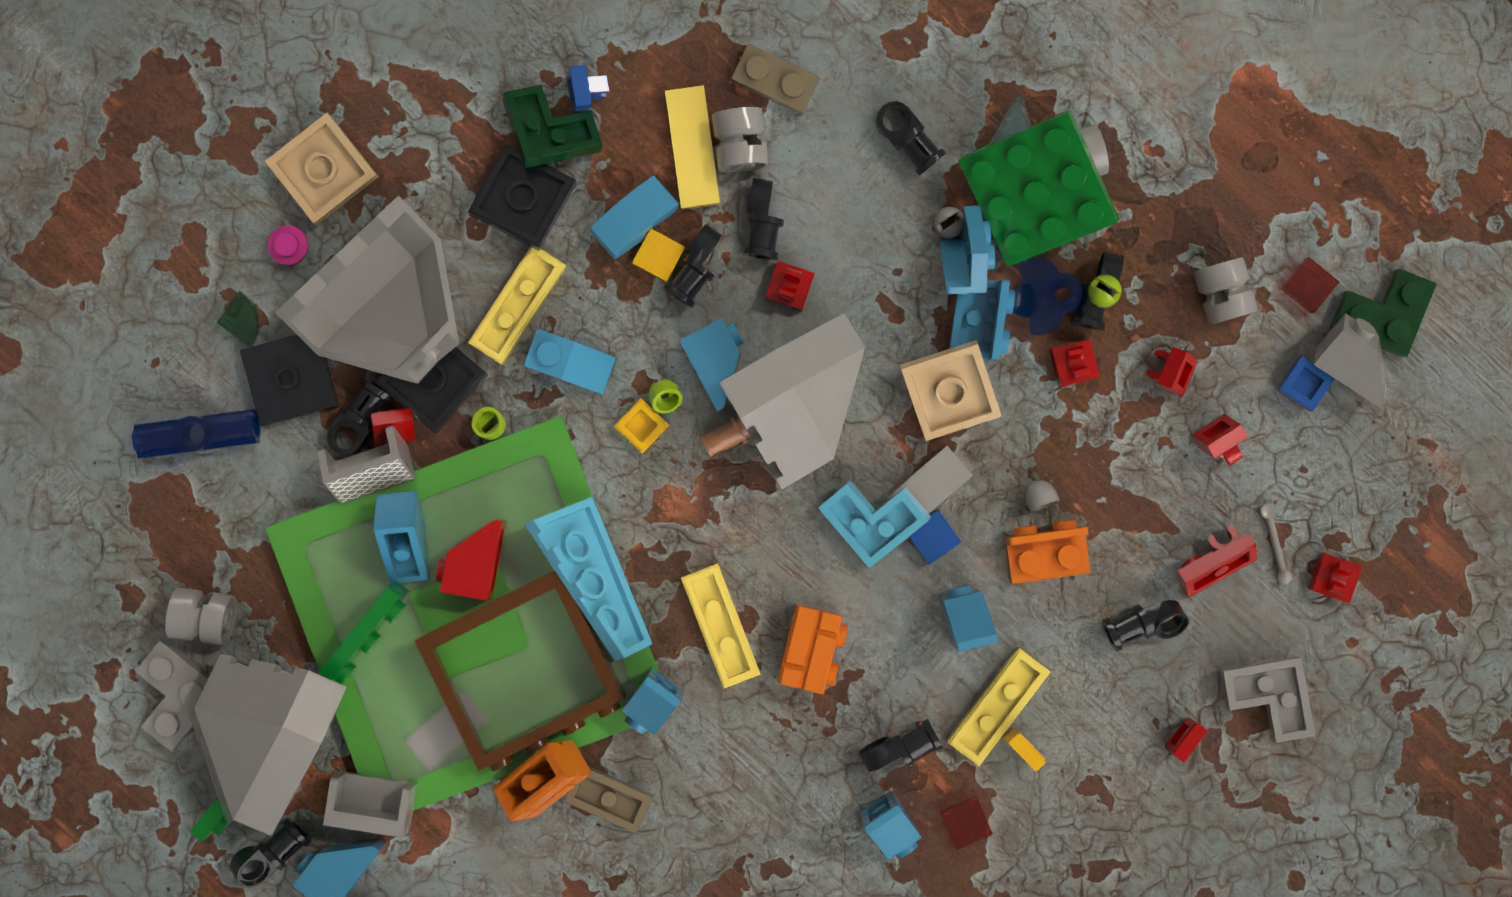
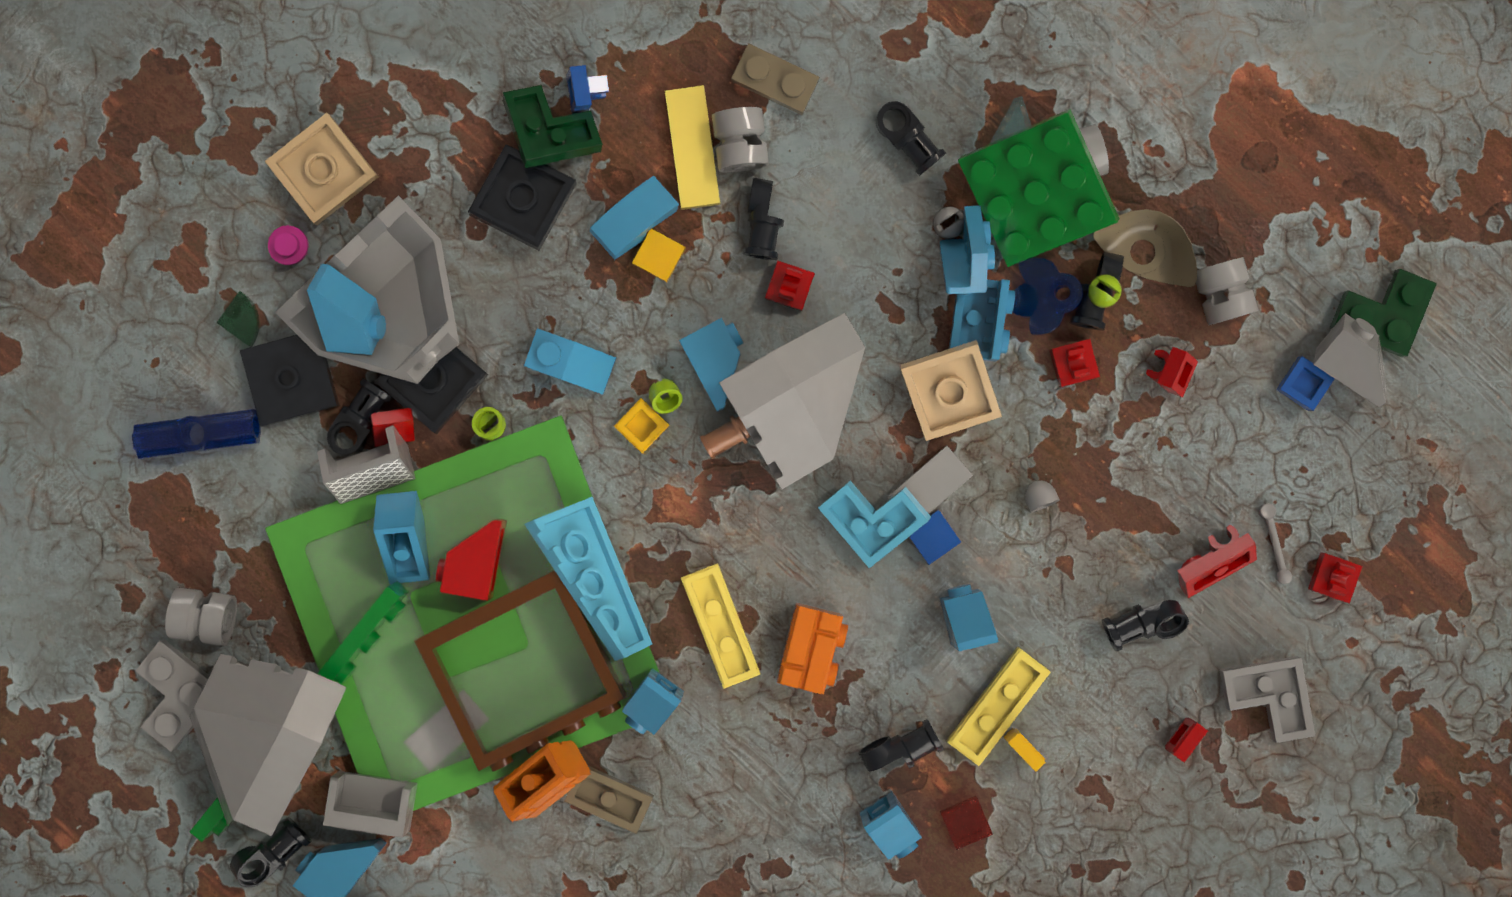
(345, 313): none -> dark azure slope
(517, 304): light yellow tile -> none
(693, 273): black connector -> none
(1047, 553): orange bracket -> none
(1174, 254): none -> dark tan piece
(1221, 439): red tile -> none
(1310, 285): clear red tile -> none

